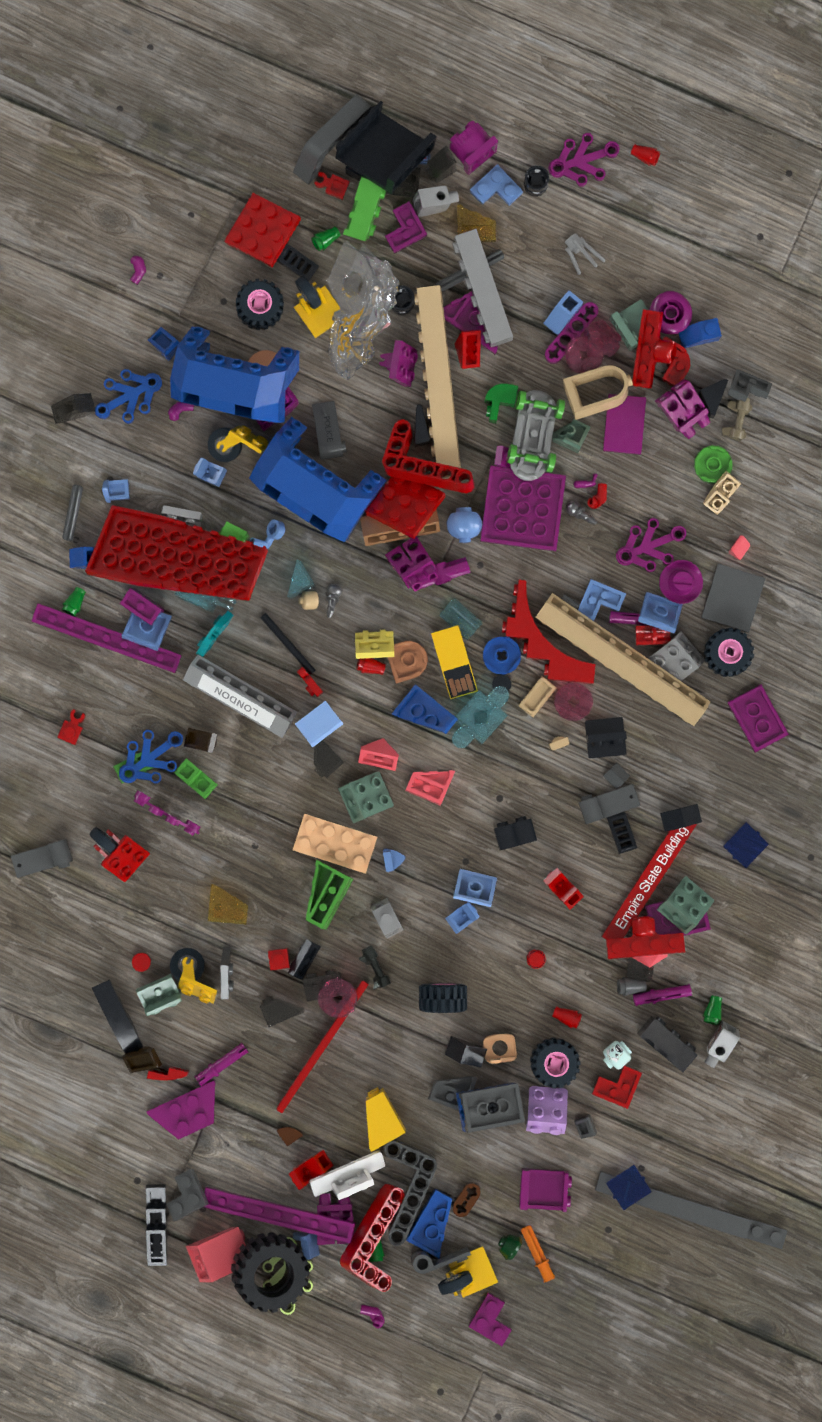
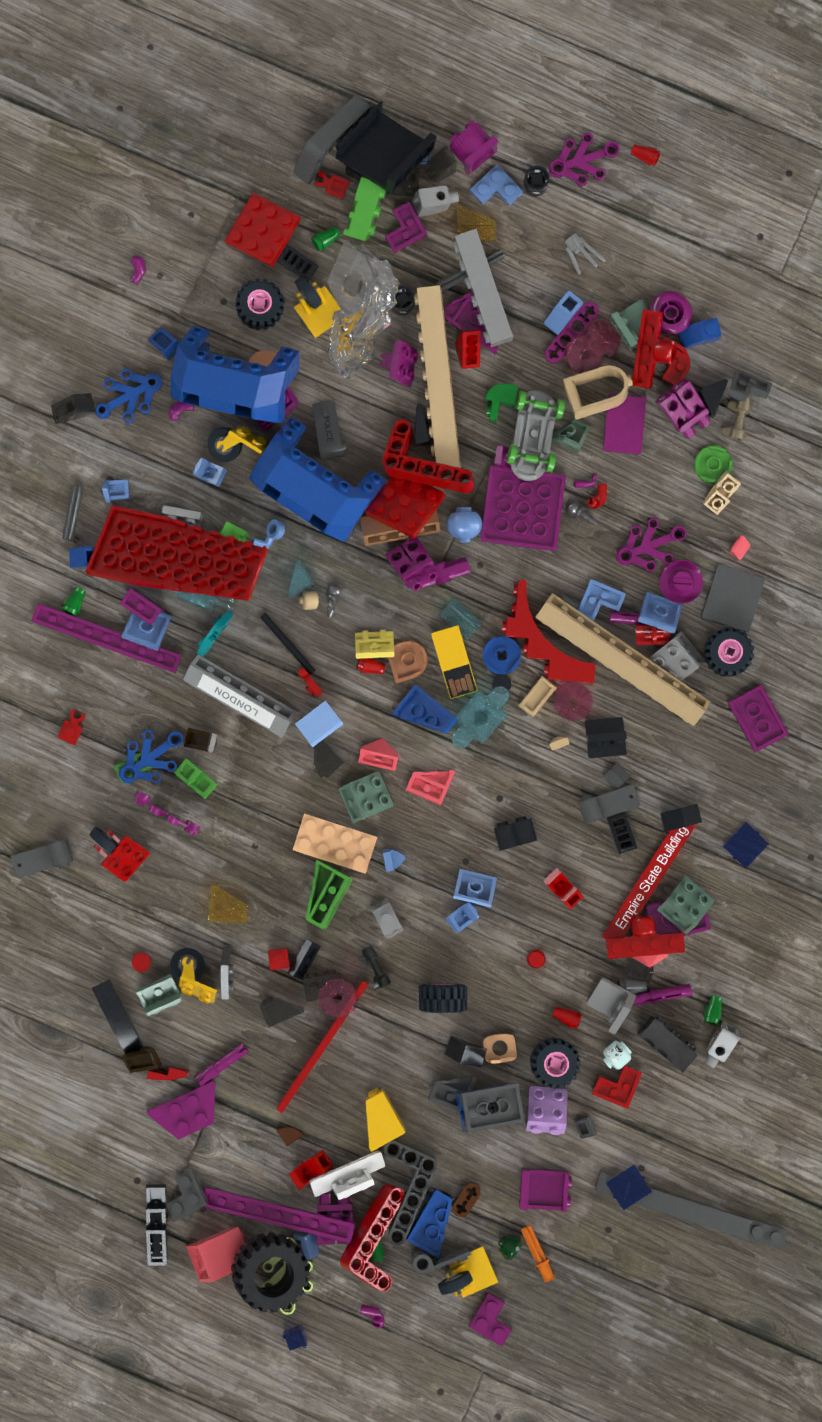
(295, 1337): none -> clear blue panel
(612, 1001): none -> light grey bracket

